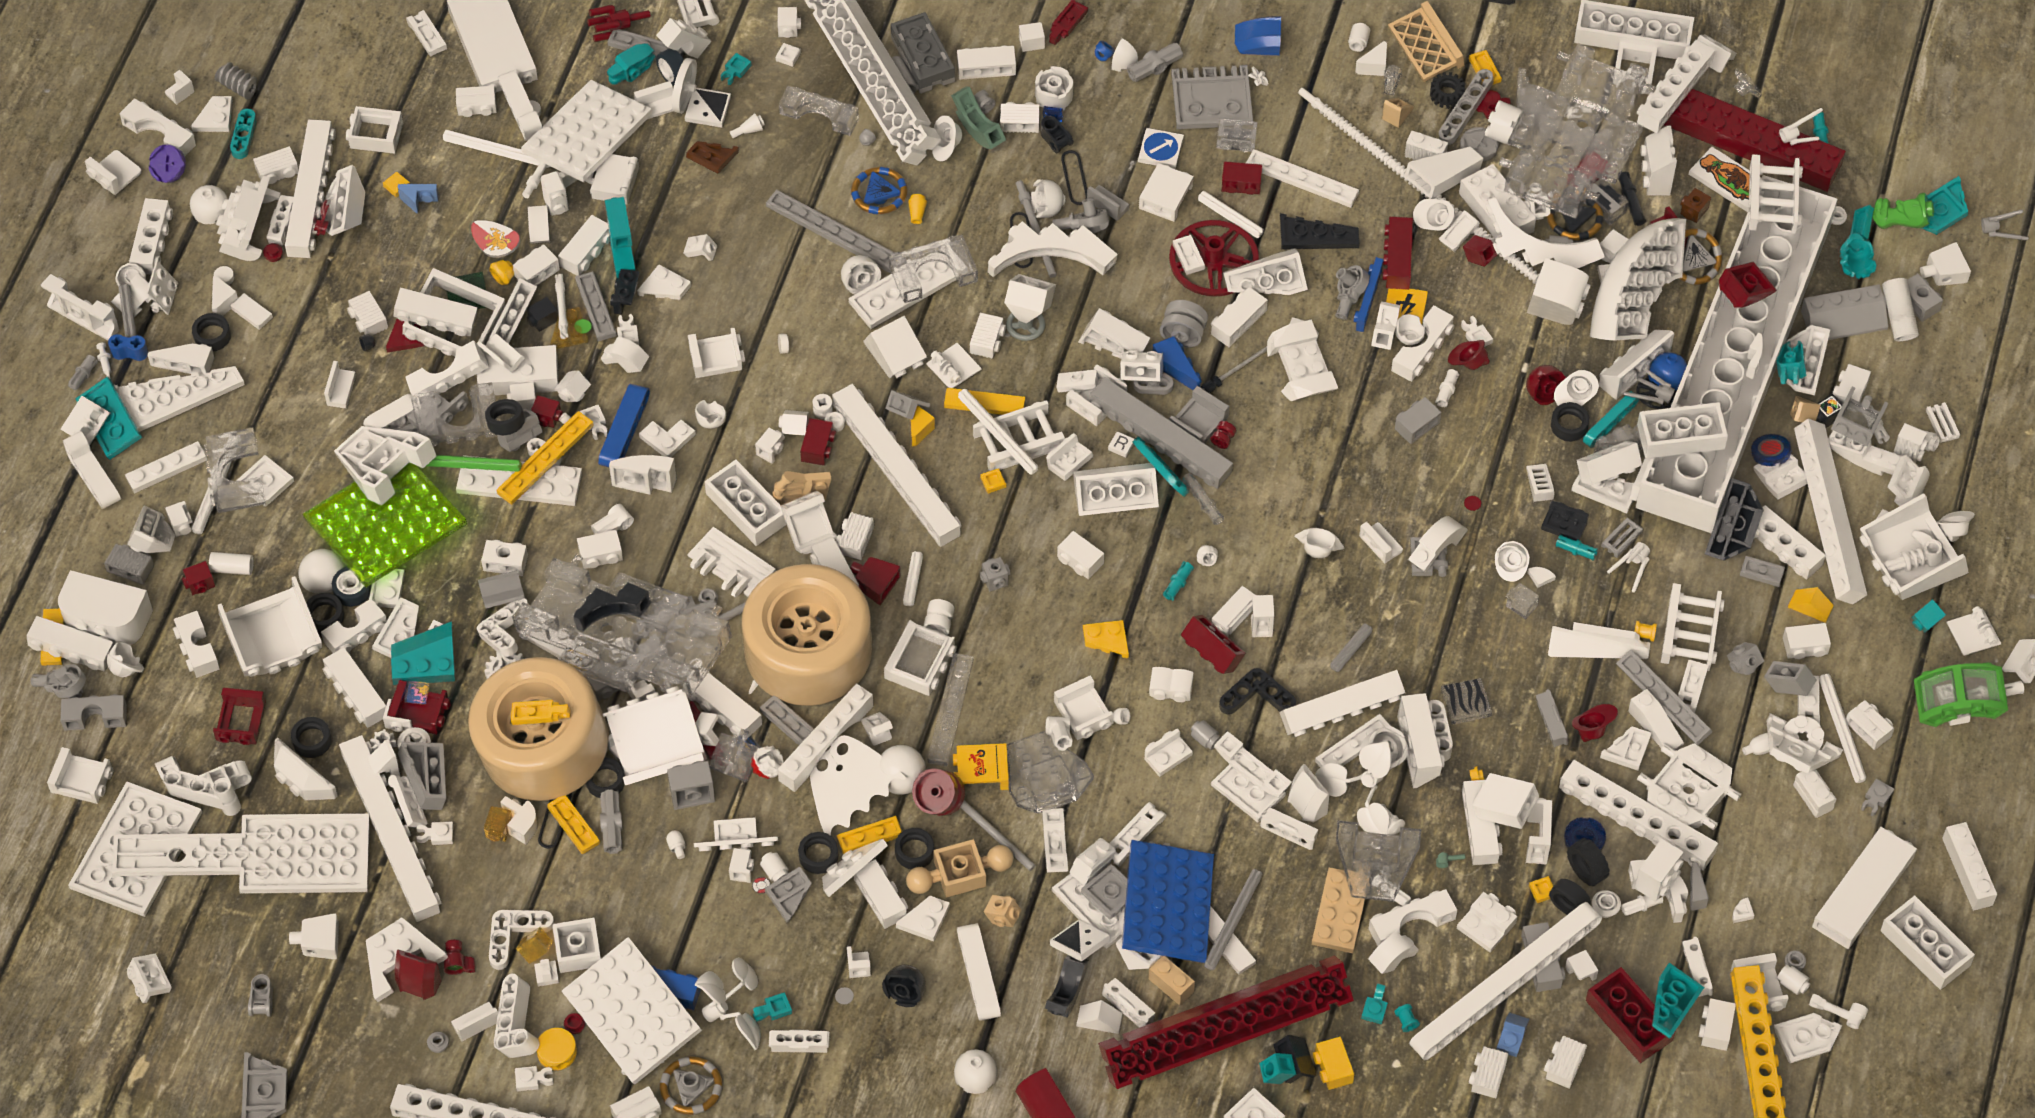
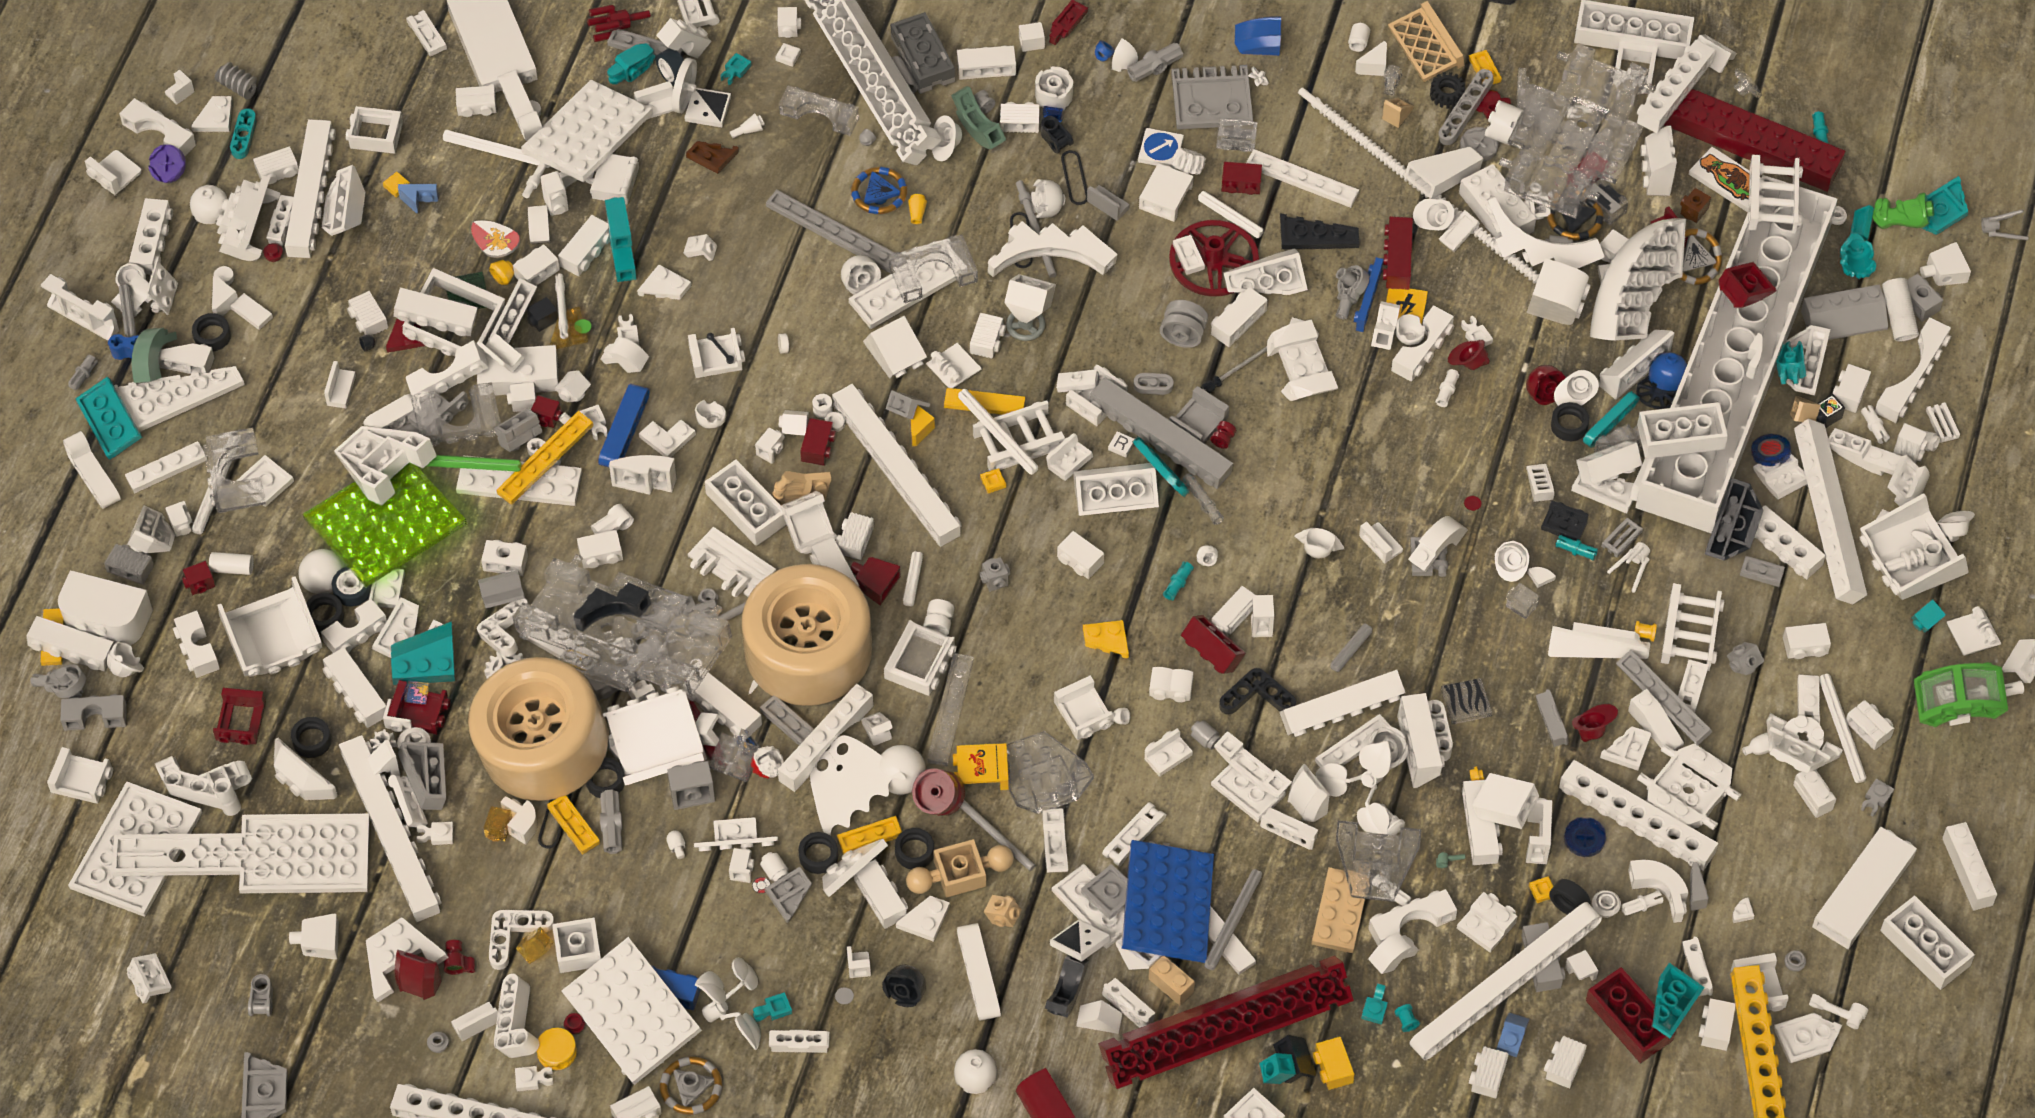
(85, 418): white hinge -> none
(104, 358): white piece -> none
(146, 354): none -> sand green arch
(321, 225): dark red plate -> none
(501, 407): black tyre -> none
(538, 712): yellow hinge -> none
(546, 972): white tile -> none
(595, 306): light grey tile -> none
(624, 290): black bracket -> none
(729, 359): none -> black hinge
(1060, 731): white piece -> none
(1091, 218): light grey pin -> none
(1092, 861): white brick -> none
(1113, 334): white wedge -> none
(1141, 366): white brick -> none
(1176, 363): blue slope -> none
(1188, 161): none -> white gear
(1417, 420): light grey brick -> none
(1423, 146): white brick -> none
(1479, 250): dark red brick -> none
(1588, 862): black tyre -> none
(1629, 191): black pin -> none
(1659, 870): white brick -> none
(1663, 392): light grey plant -> none
(1790, 133): white plant -> none
(1790, 678): light grey brick -> none
(1794, 979): white brick -> none
(1811, 603): yellow slope -> none
(1858, 419): light grey window -> none
(1895, 398): none -> white arch

